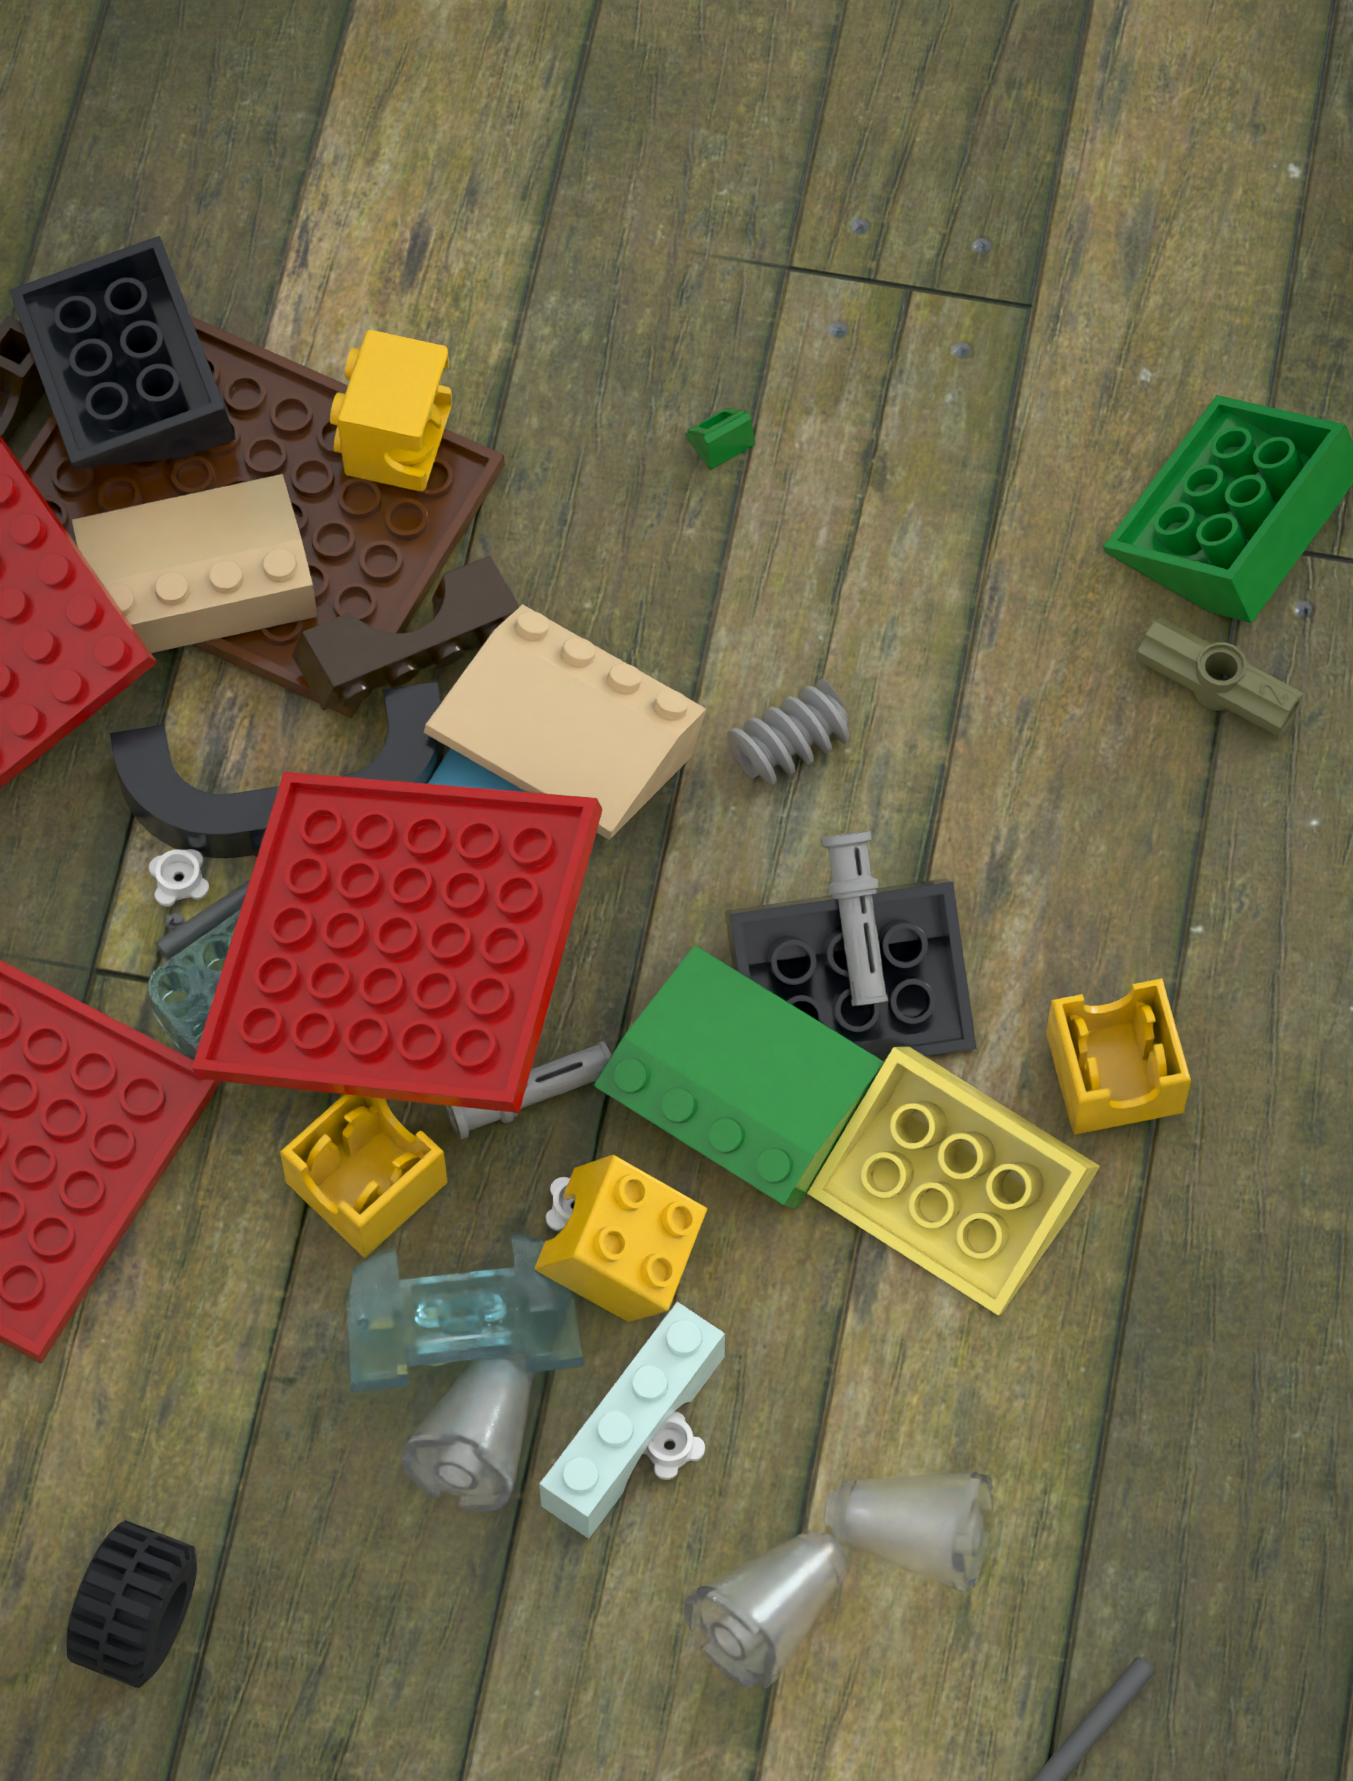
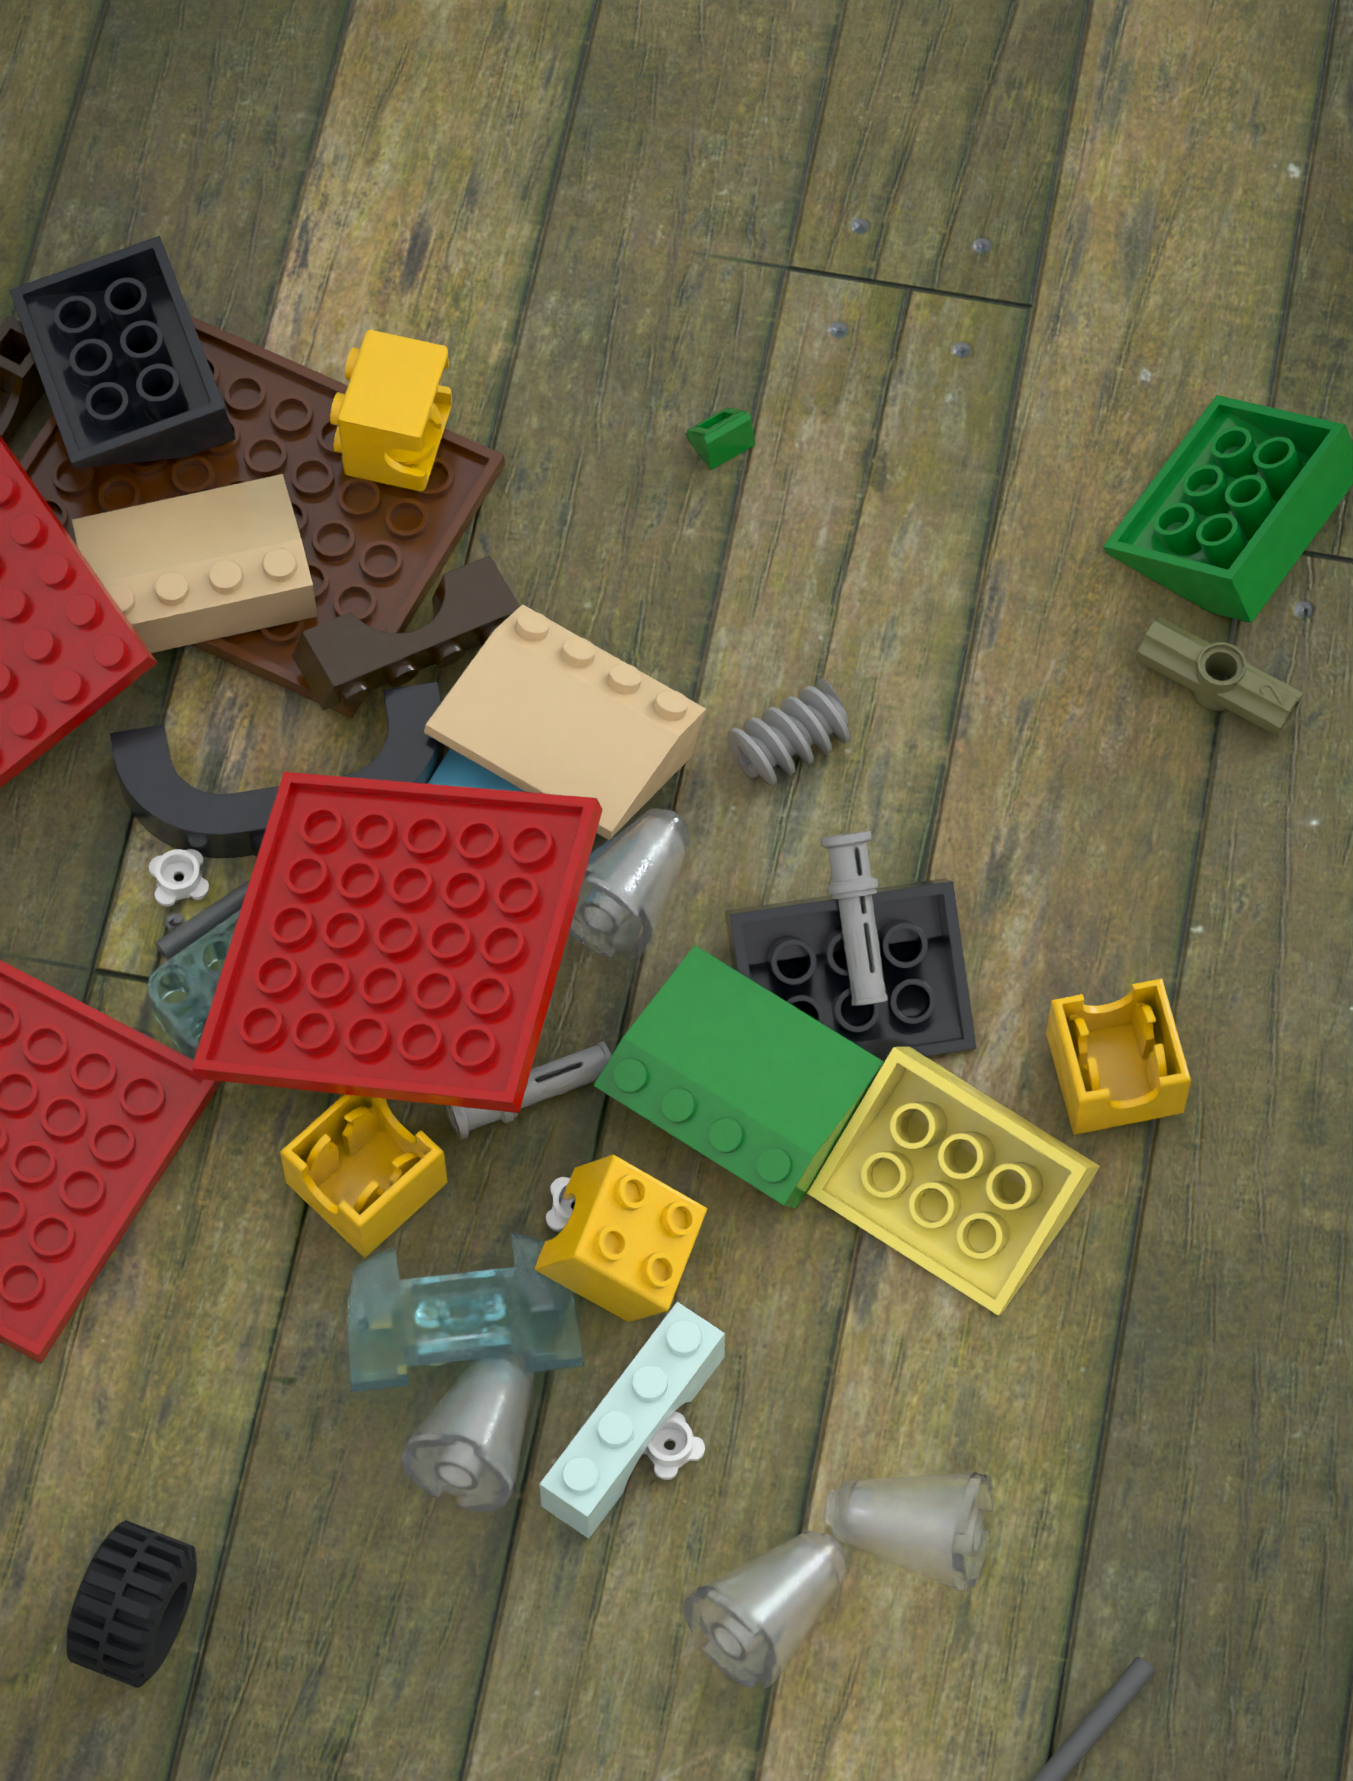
(630, 884): none -> clear cone

